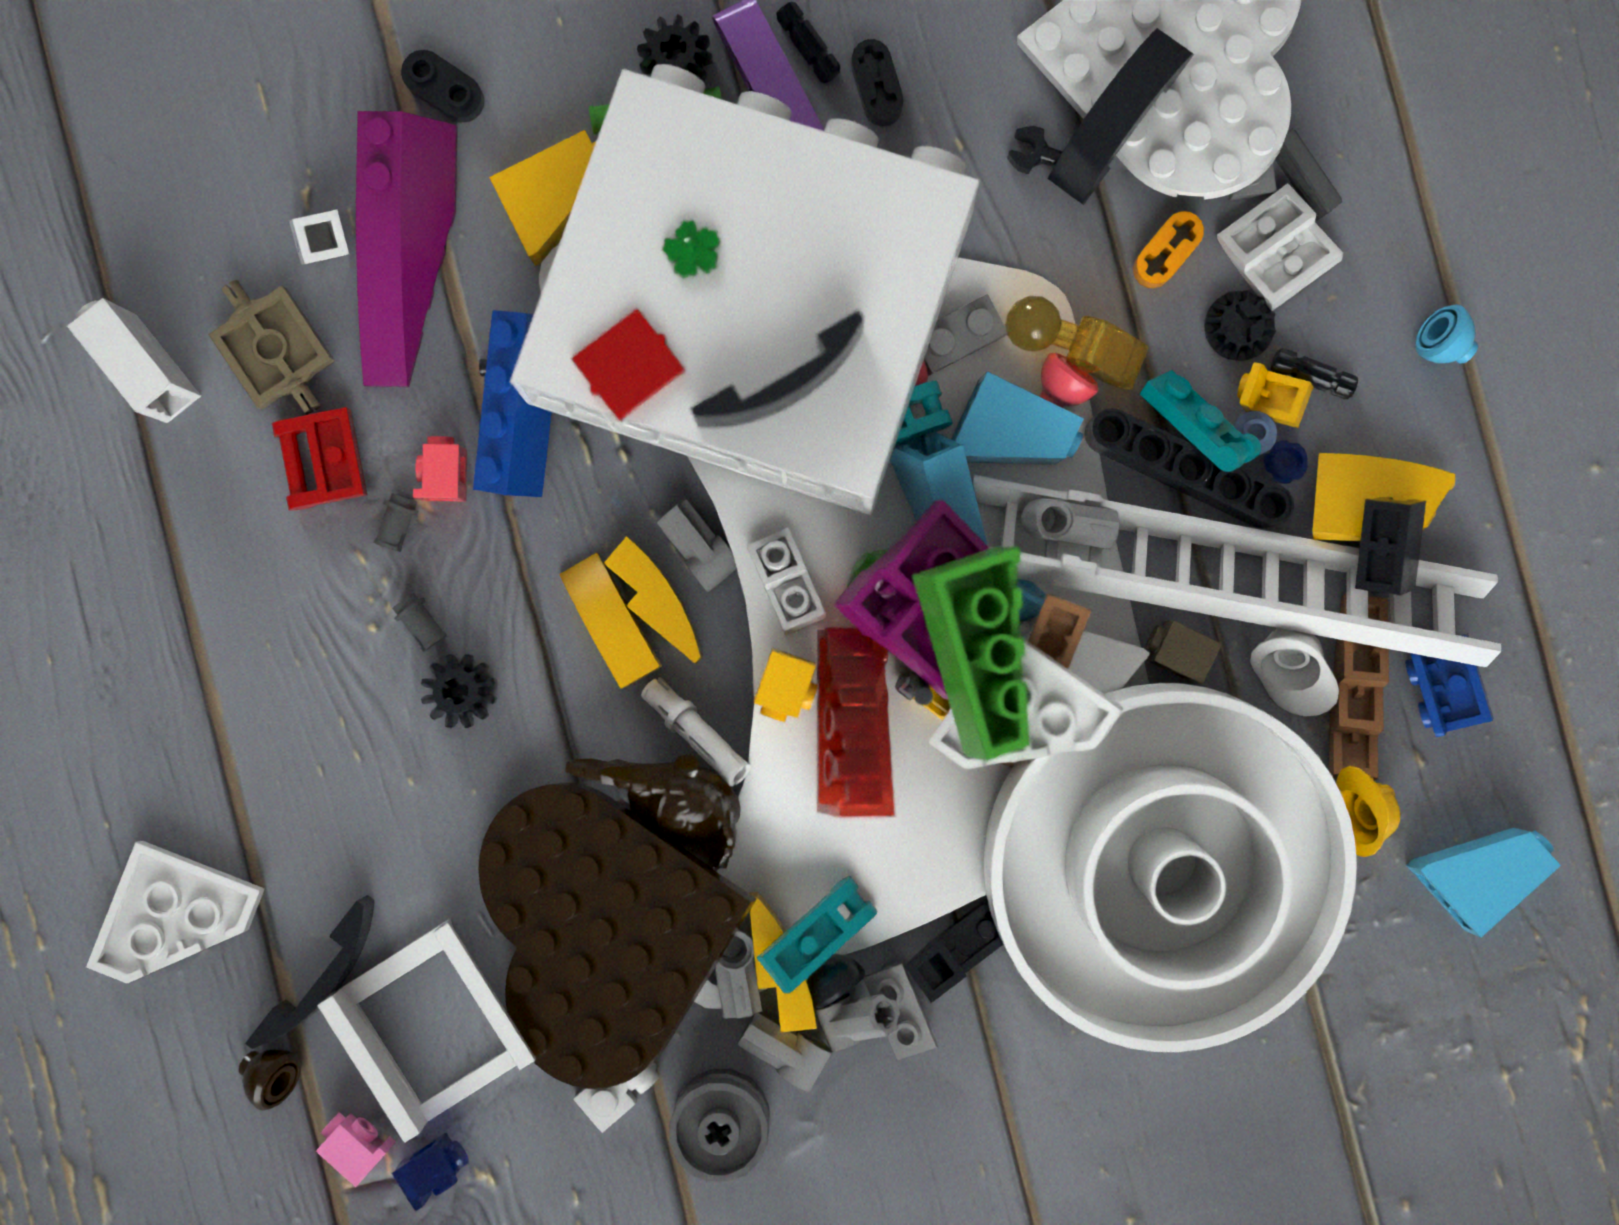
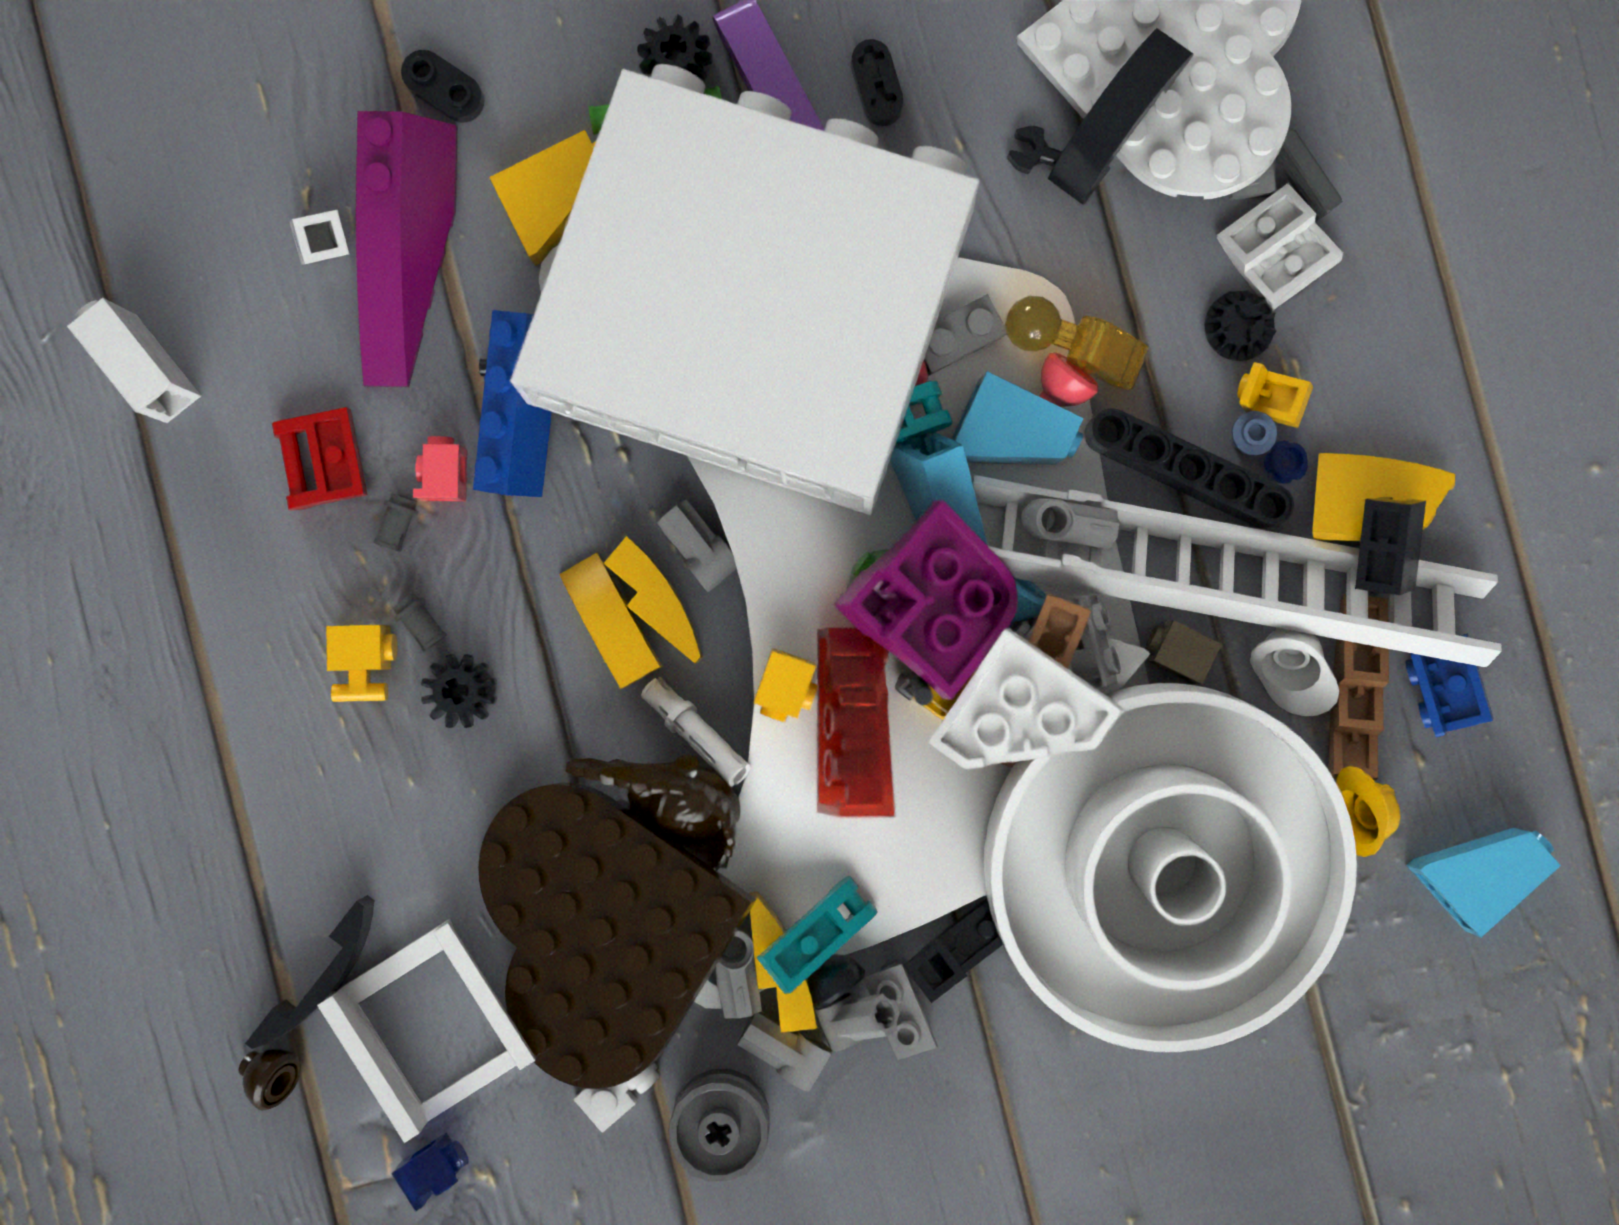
(169, 912): white plate -> none
(271, 347): dark tan plate -> none
(352, 1146): bright pink brick -> none
(359, 651): none -> yellow brick
(628, 364): red piece -> none
(692, 249): green plant -> none
(729, 410): black slope -> none
(786, 581): white slope -> none
(808, 42): black axle -> none
(978, 648): bright green wedge -> none
(1096, 658): none -> light grey hinge
(1176, 255): light orange beam -> none
(1200, 422): teal plate -> none
(1319, 374): black axle -> none
(1447, 336): medium azure brick -> none

